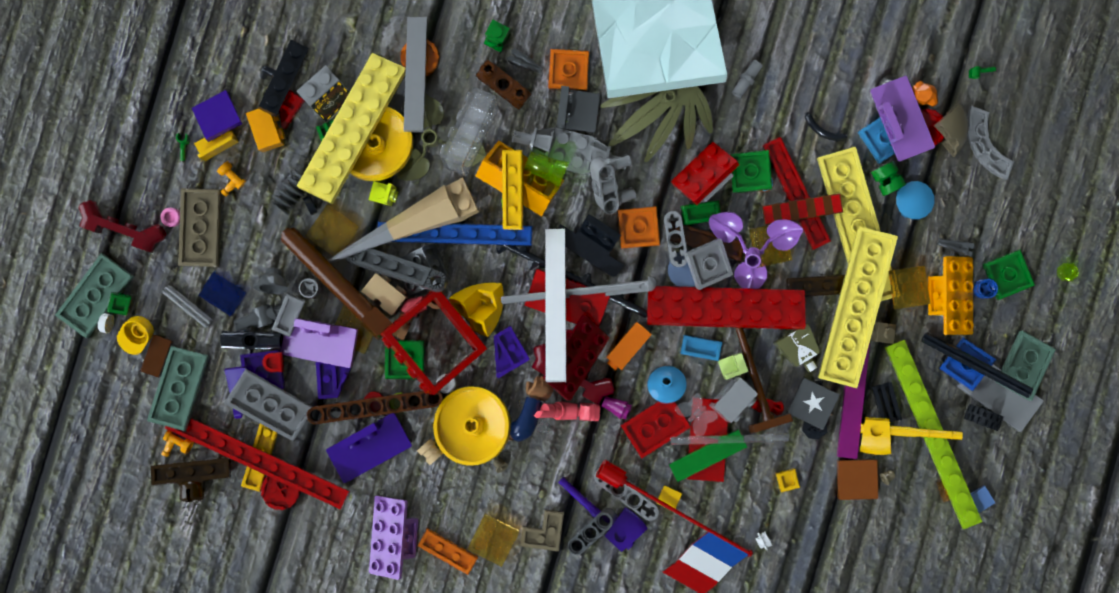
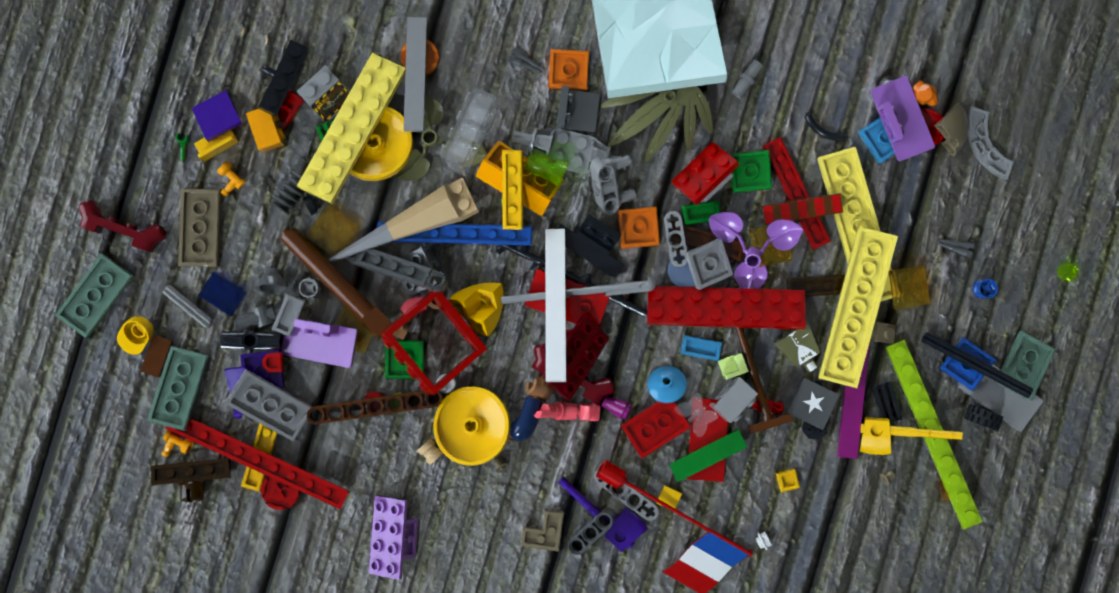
(106, 323): white tile -> none
(119, 303): green tile -> none
(170, 217): bright pink tile -> none
(330, 380): dark purple wing -> none
(369, 447): dark purple bracket -> none
(381, 289): tan brick -> none
(383, 193): neon yellow bracket -> none
(447, 551): orange tile -> none
(492, 75): reddish brown piece -> none
(493, 540): clear yellow plate -> none
(496, 35): green window -> none
(508, 352): dark purple wing -> none
(628, 346): orange brick -> none
(767, 438): clear bar -> none
(857, 479): dark orange tile -> none
(889, 170): green wheel -> none
(915, 200): dark azure dish -> none
(953, 295): light orange bracket -> none
(975, 72): green hand -> none
(982, 498): medium blue tile -> none
(1009, 273): green tile -> none

